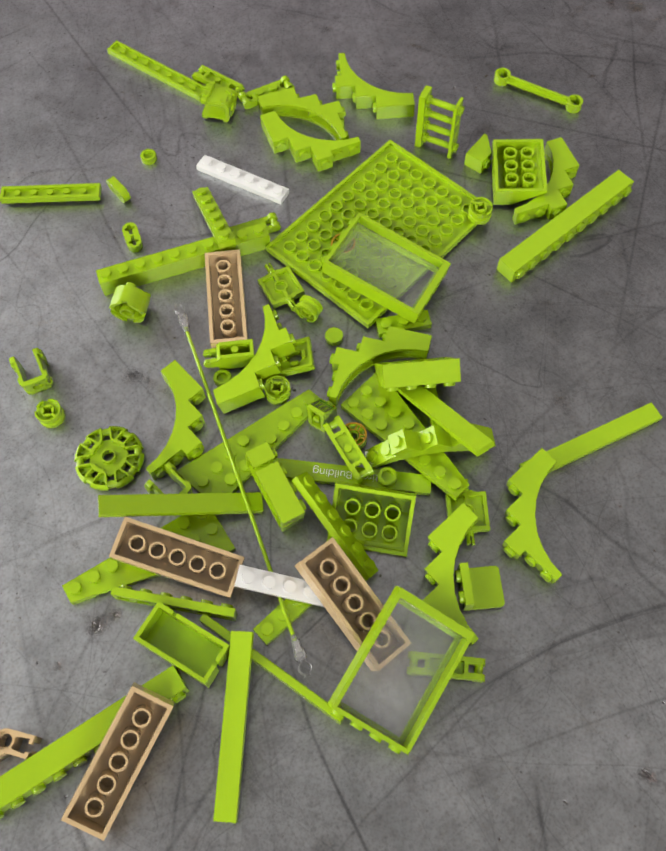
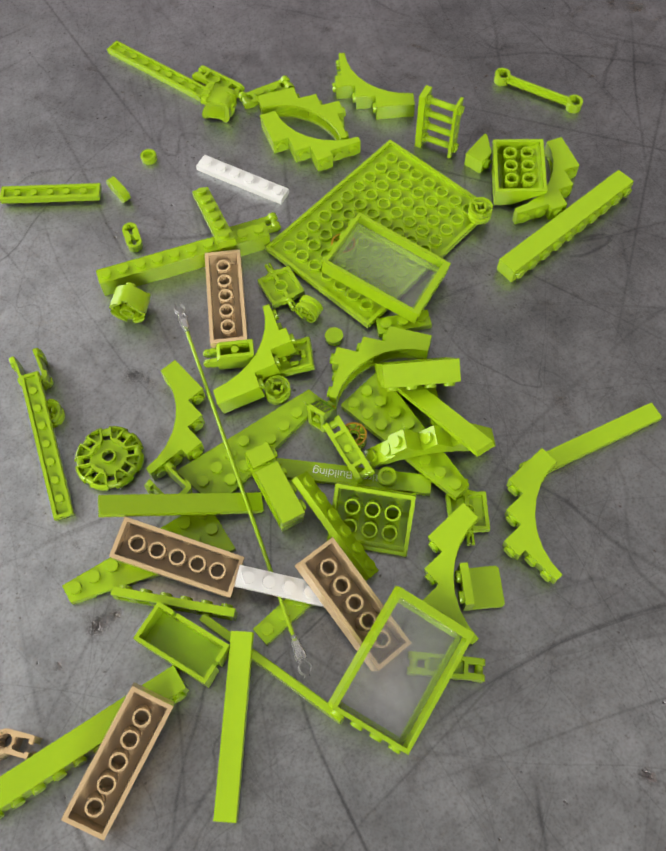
(47, 446): none -> lime tile
(221, 377): lime tile -> none

